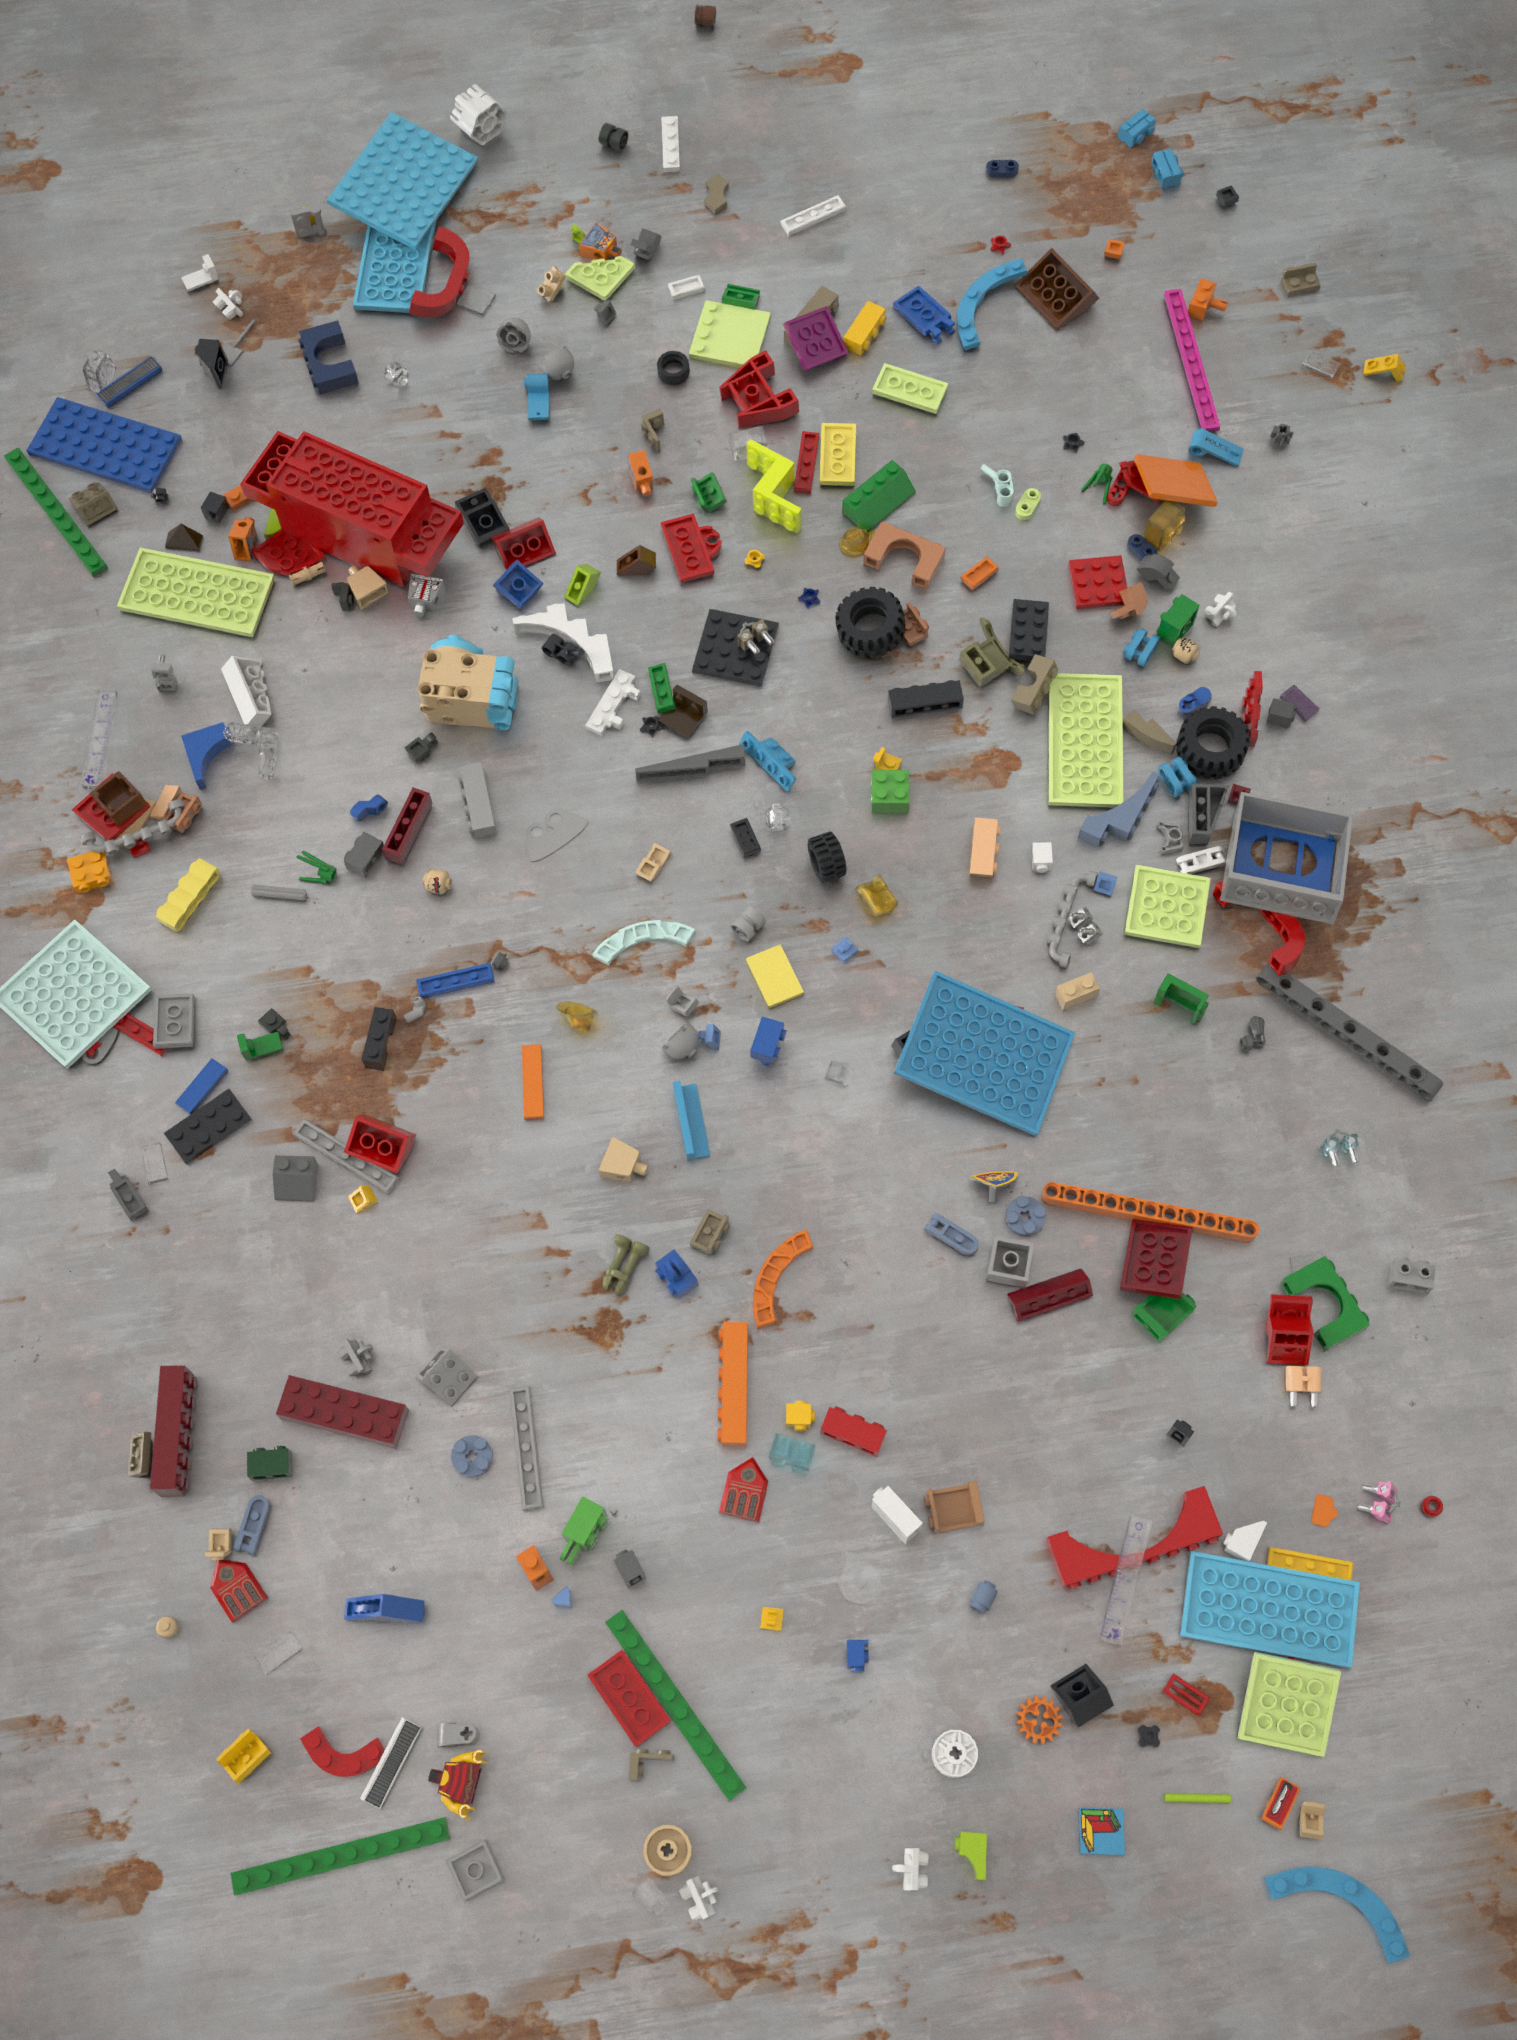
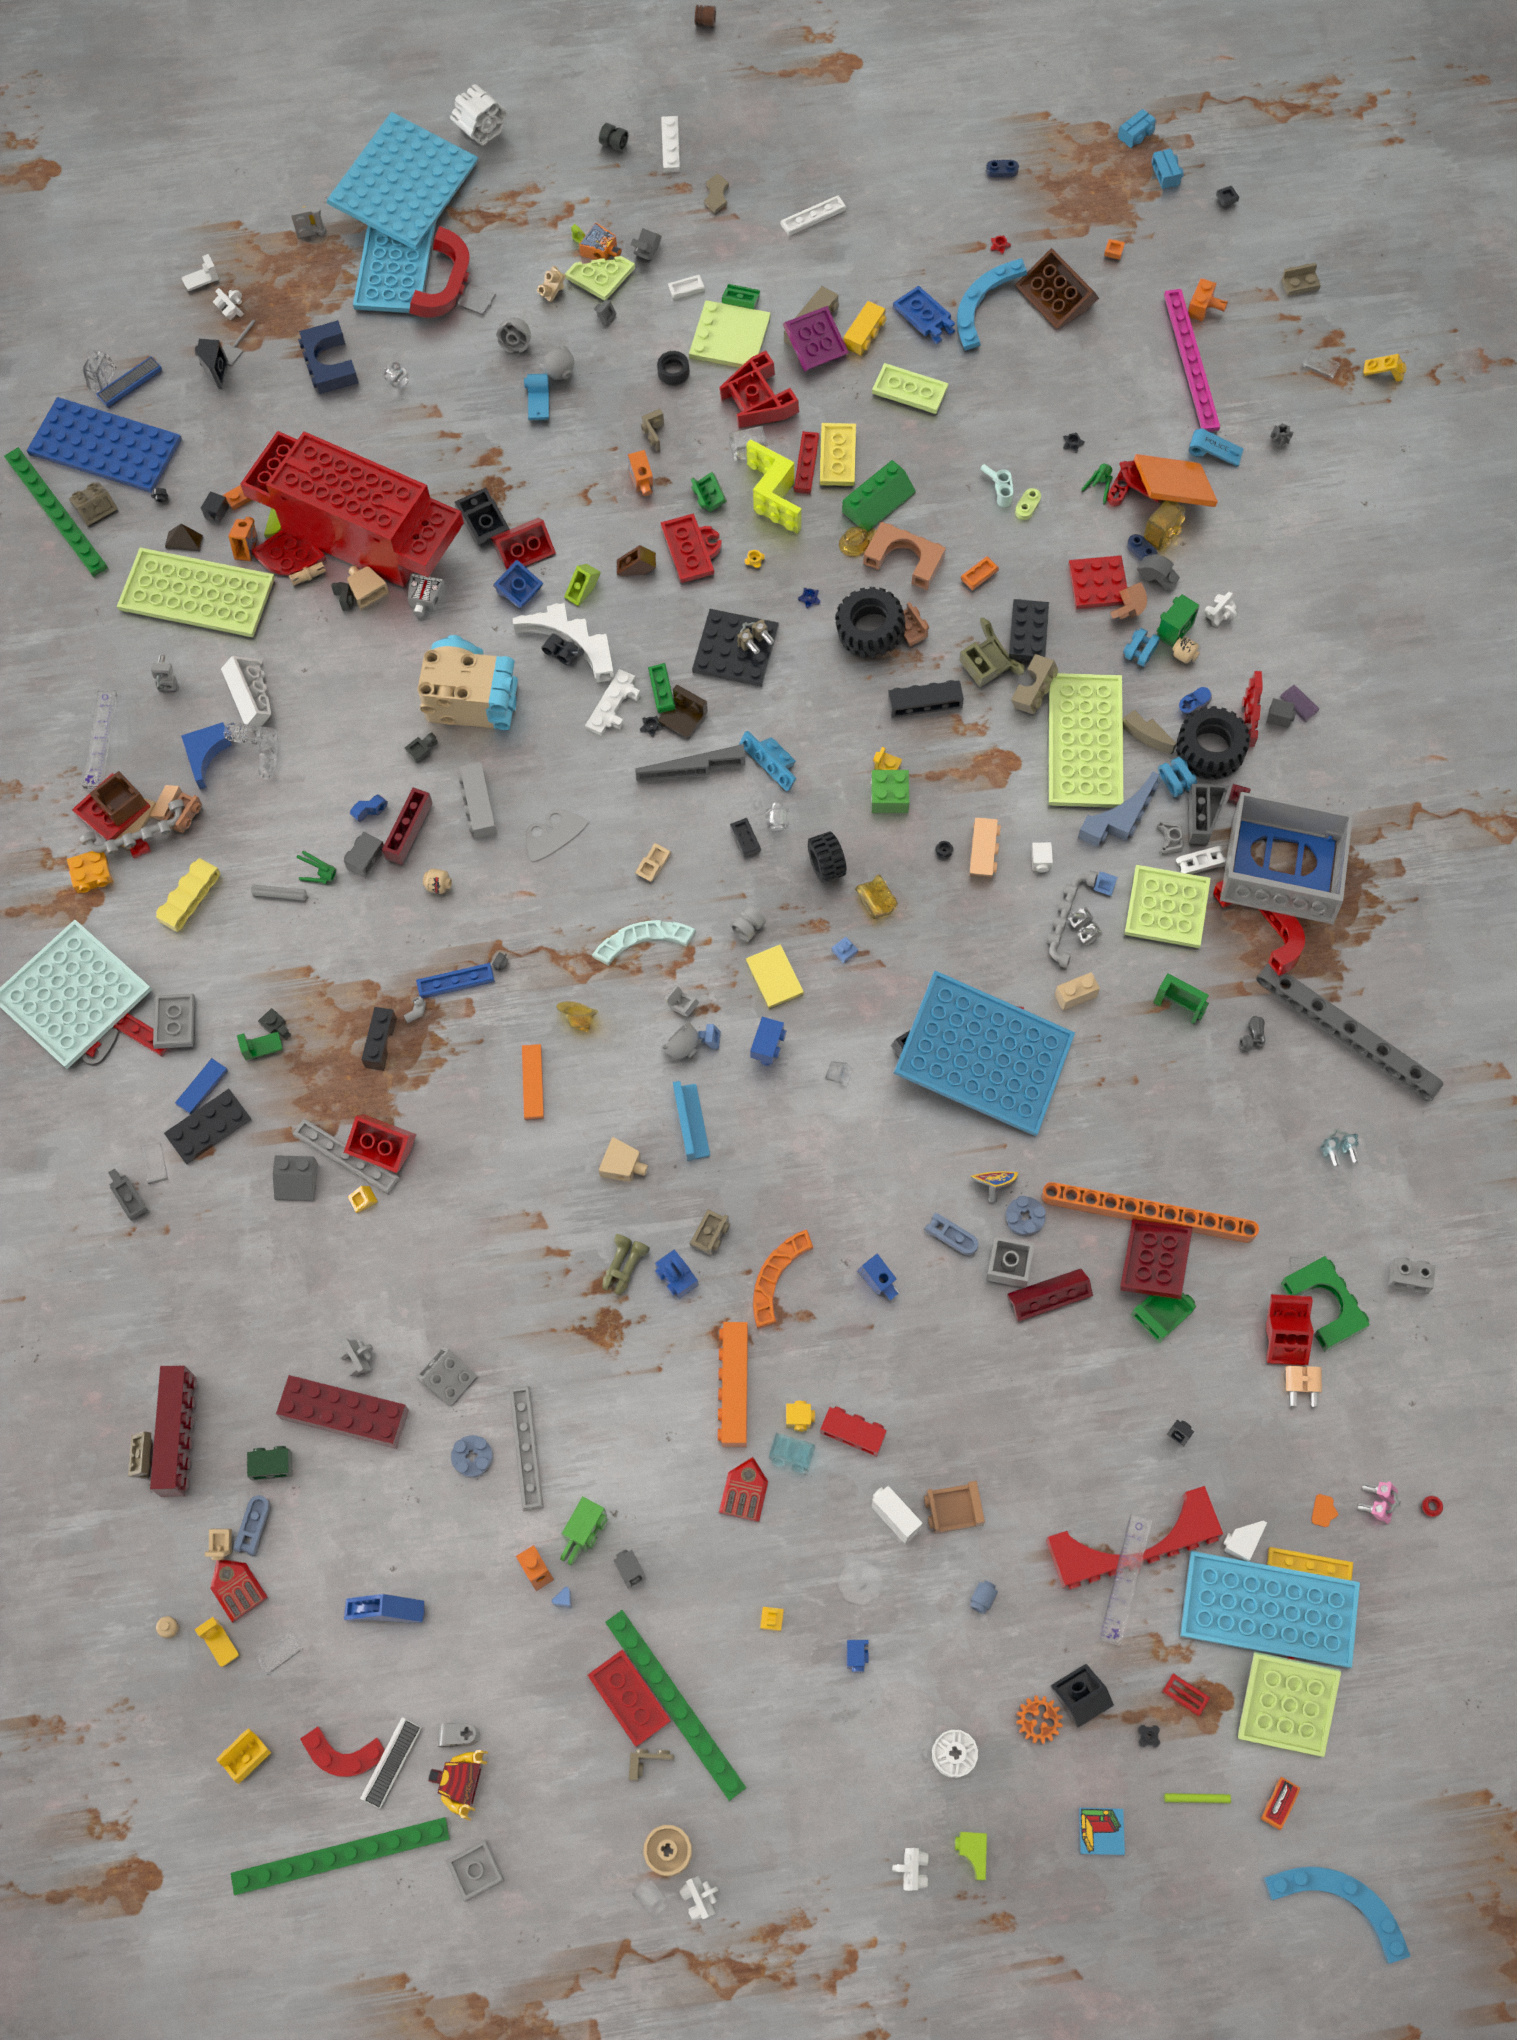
(217, 1641): none -> yellow bracket
(875, 1269): none -> blue torso
(944, 845): none -> black plate
(1312, 1820): tan bracket -> none

